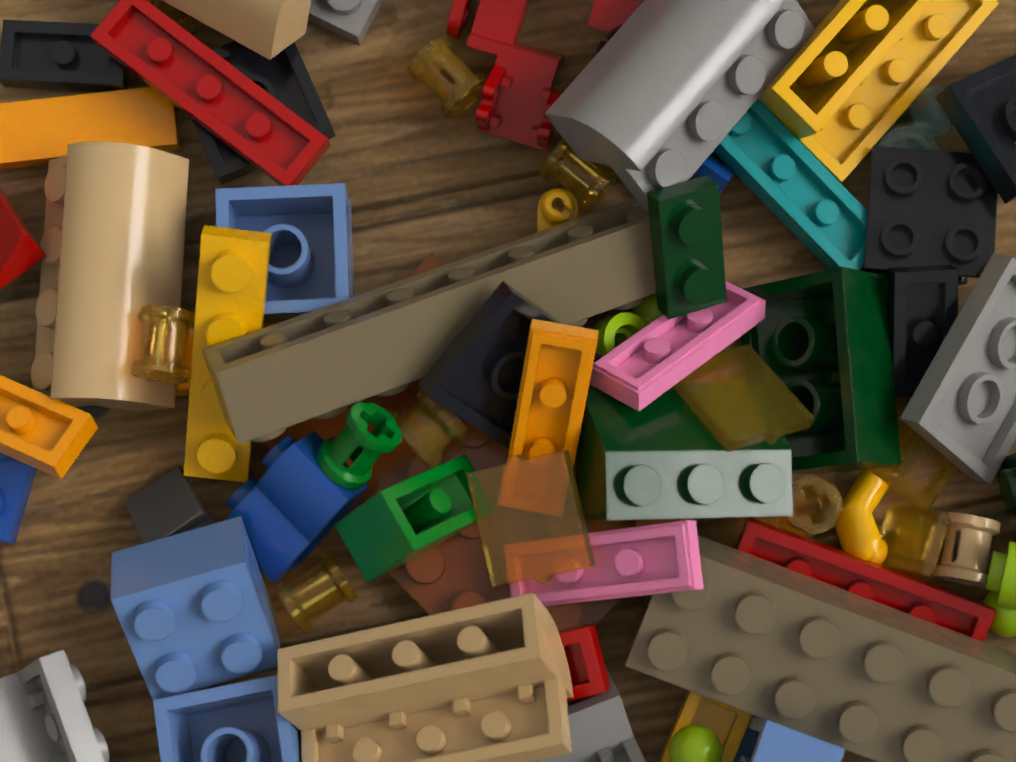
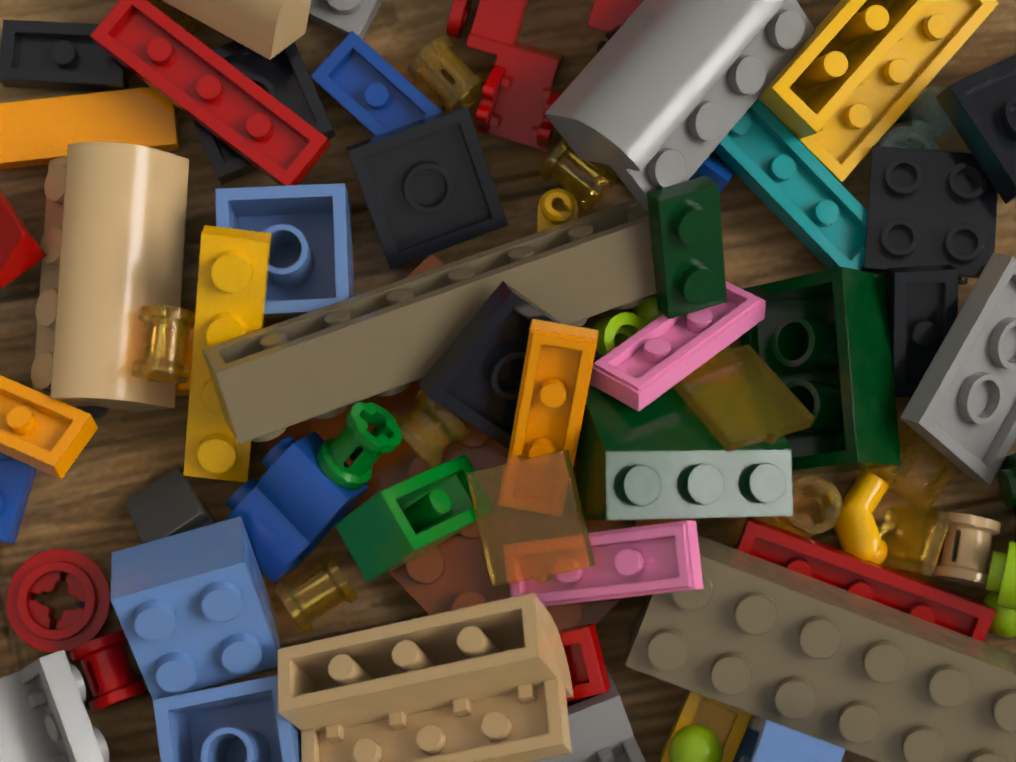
(44, 573): none -> red gear
(107, 671): none -> red bush
(371, 88): none -> blue plate
(427, 186): none -> black plate

